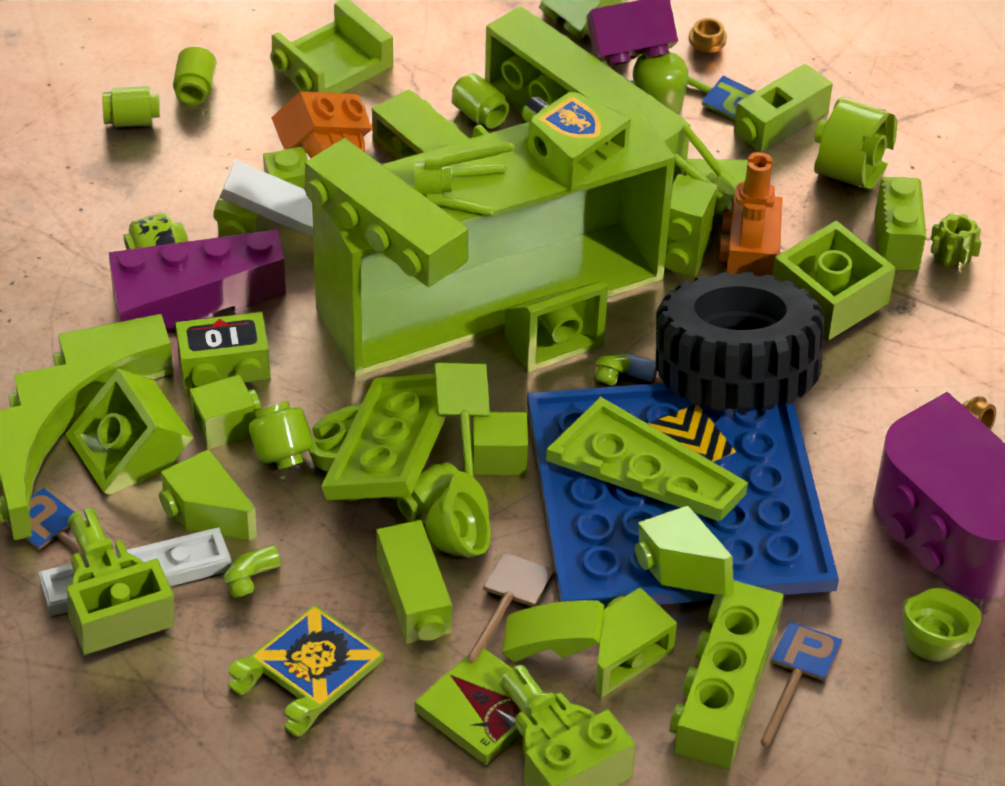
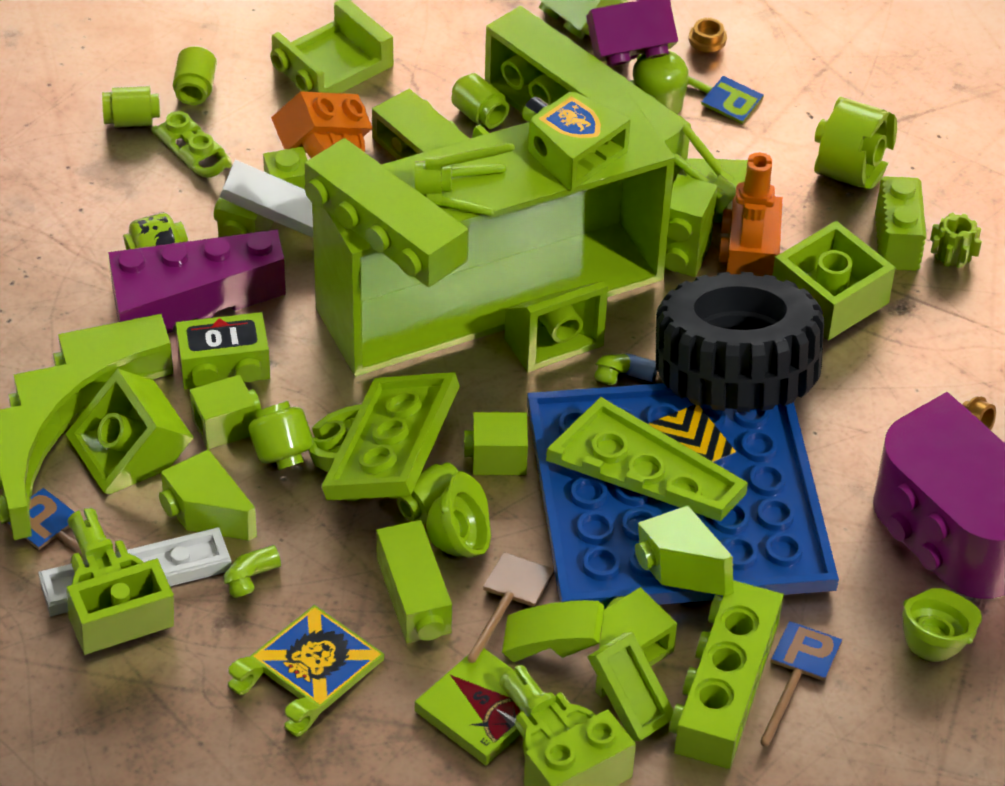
(199, 145): none -> lime piece
(462, 393): lime piece -> none
(631, 686): none -> lime tile
(782, 107): lime brick -> none

